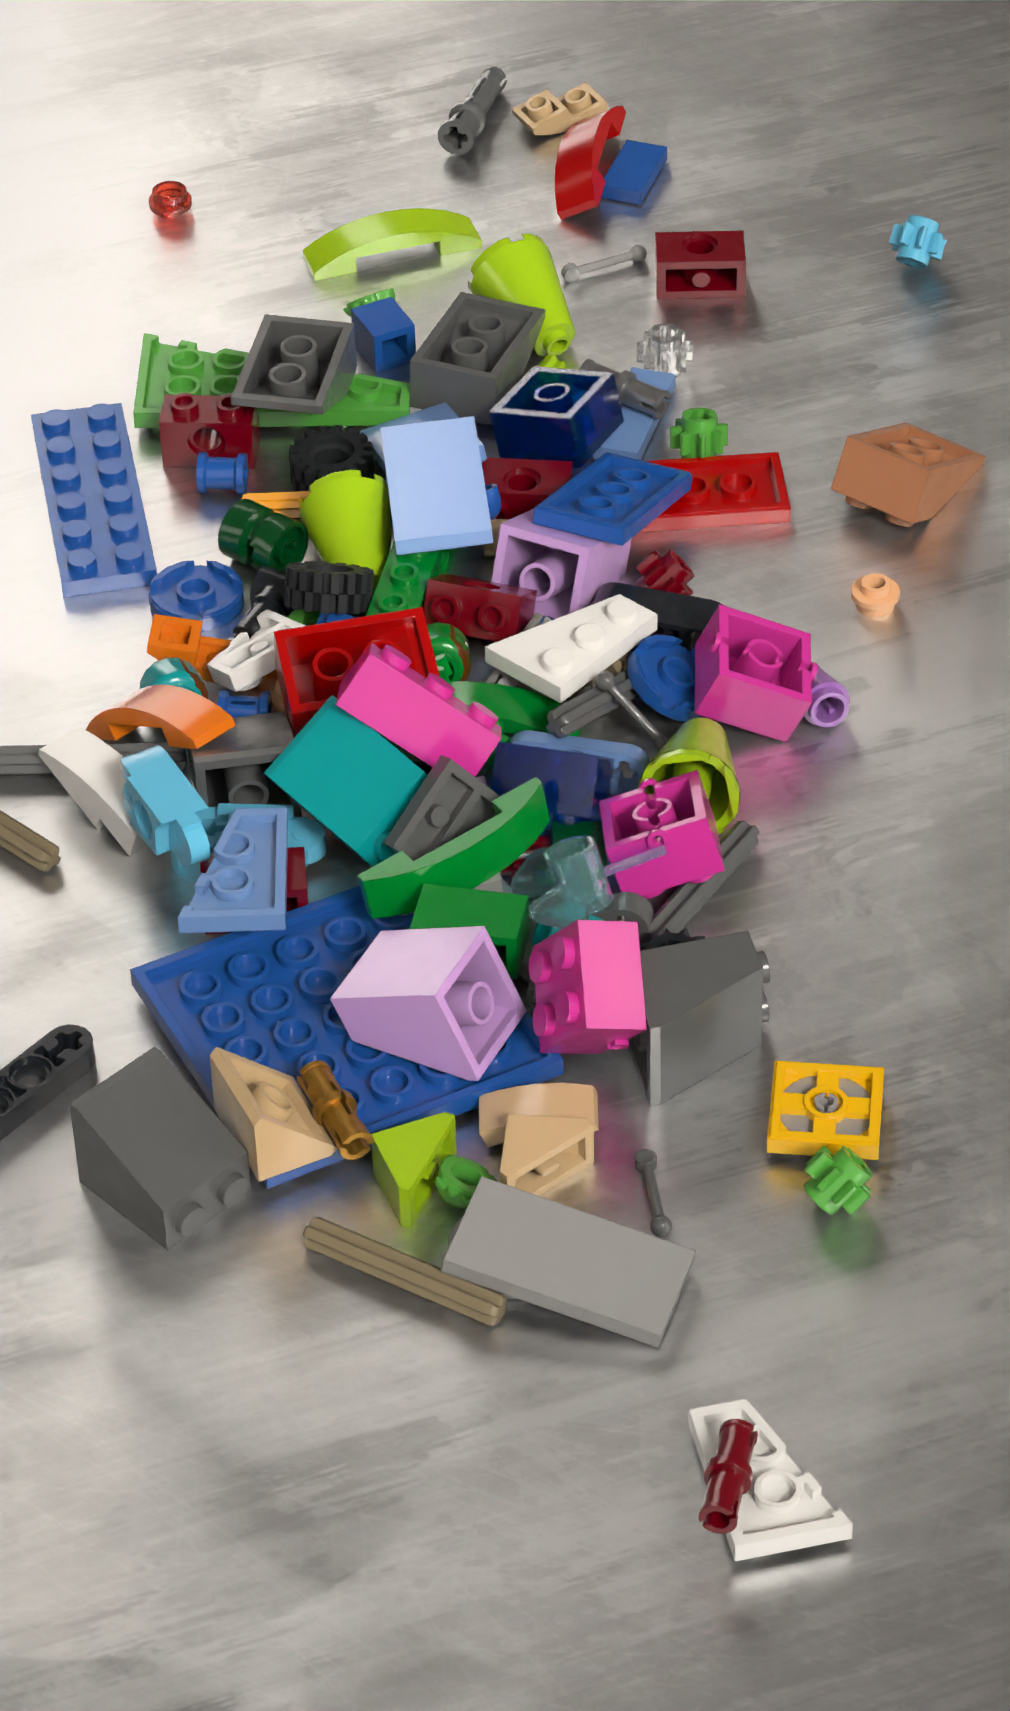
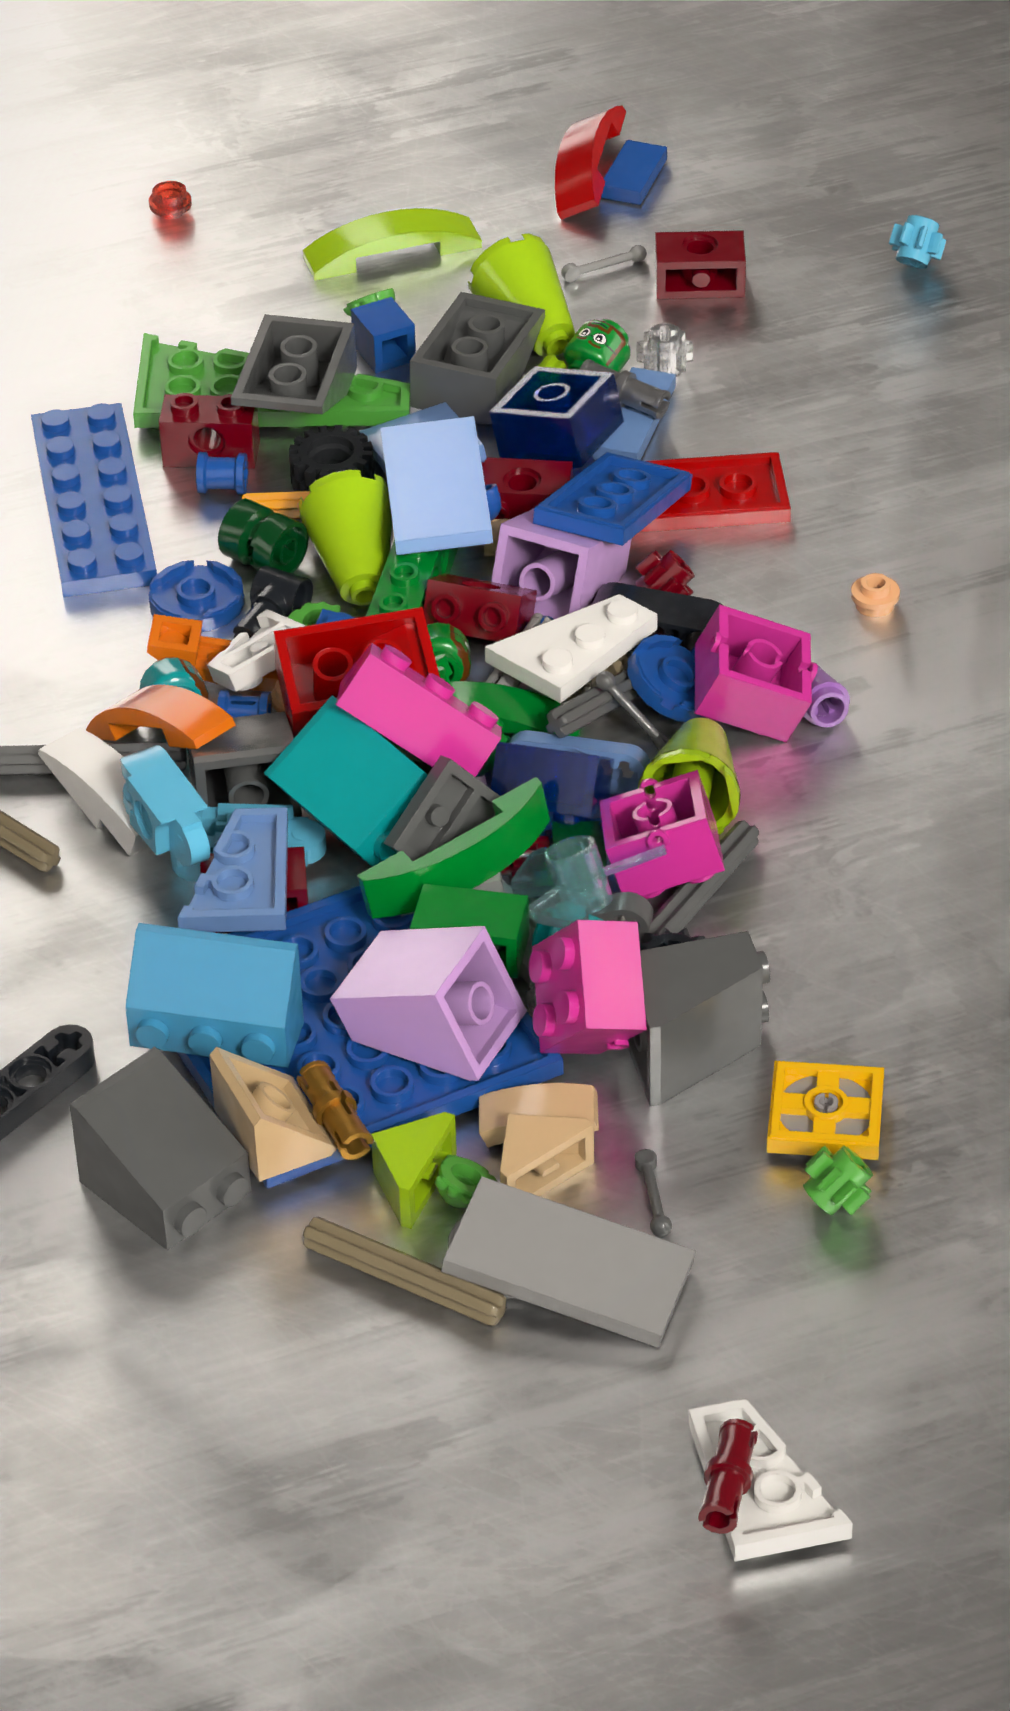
(214, 992): none -> dark azure slope
(328, 587): black tyre -> none
(468, 117): dark grey pin -> none
(551, 115): tan slope -> none
(599, 341): none -> green head
(698, 434): bright green gear -> none
(903, 472): nougat slope -> none

